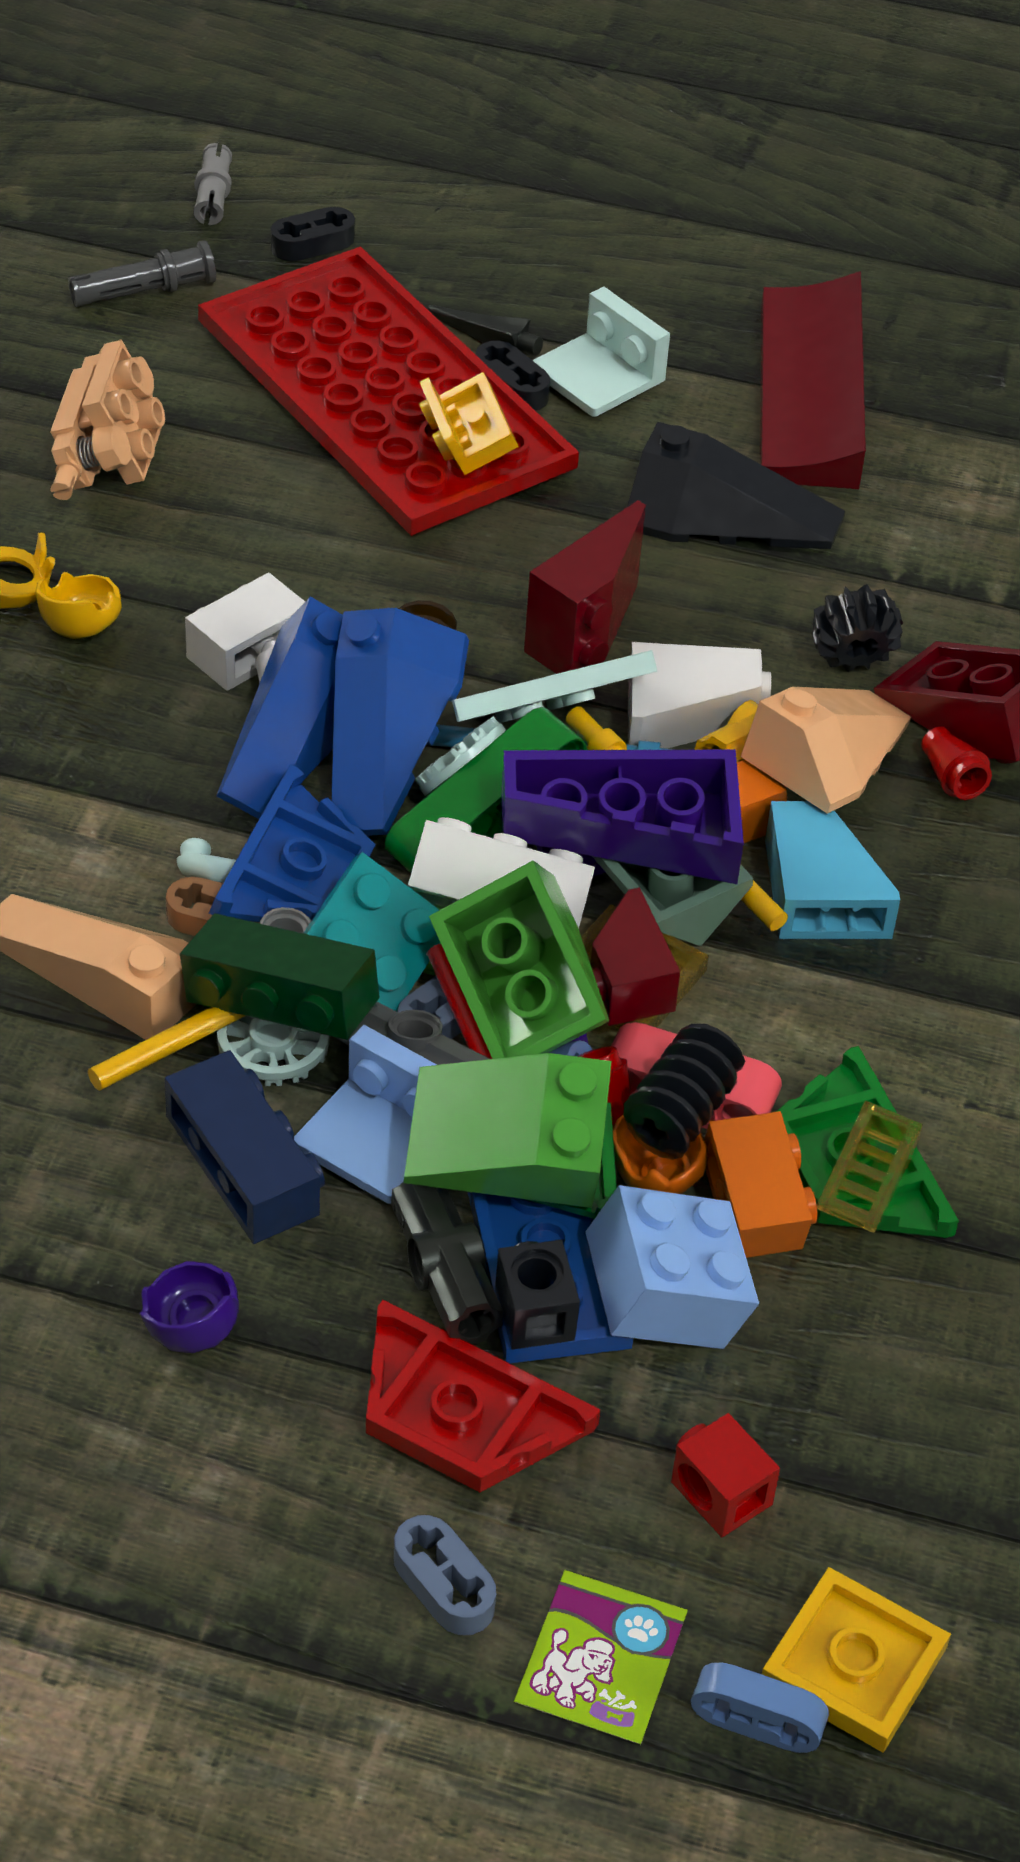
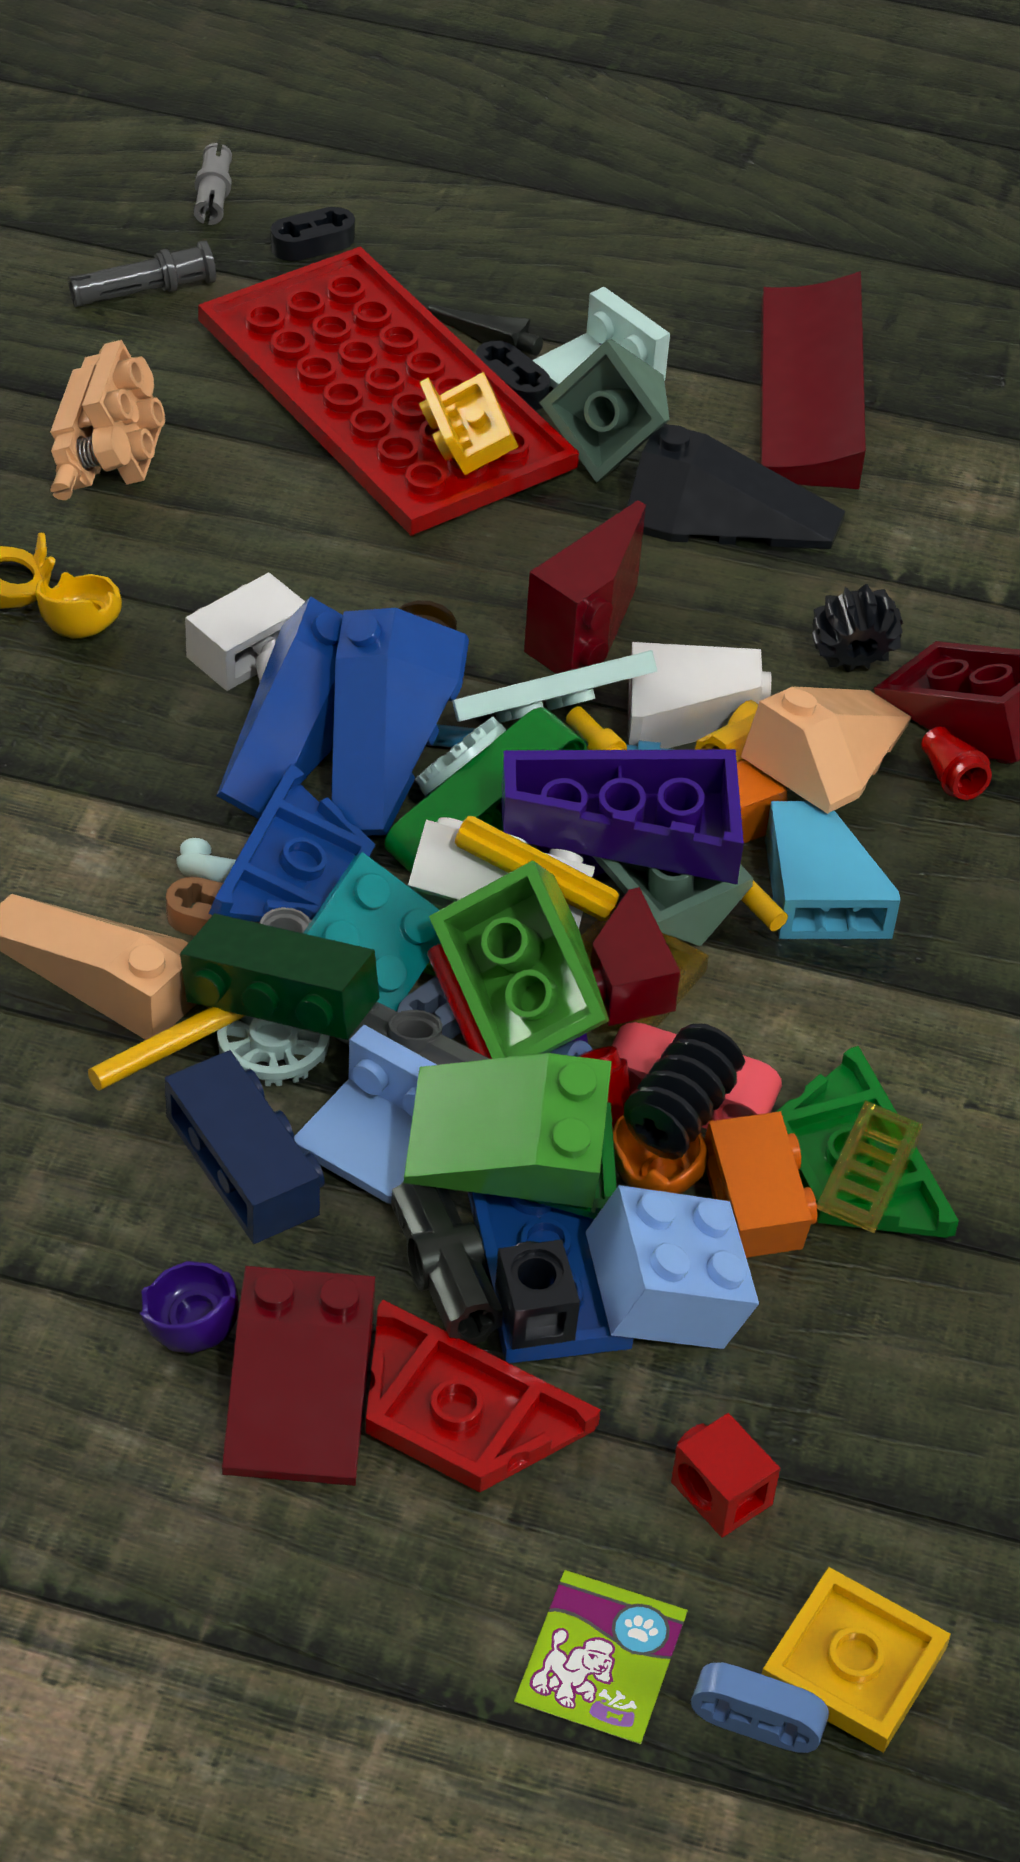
(299, 1375): none -> dark red slope
(455, 1566): sand blue beam -> none
(510, 853): none -> yellow axle
(608, 407): none -> sand green slope

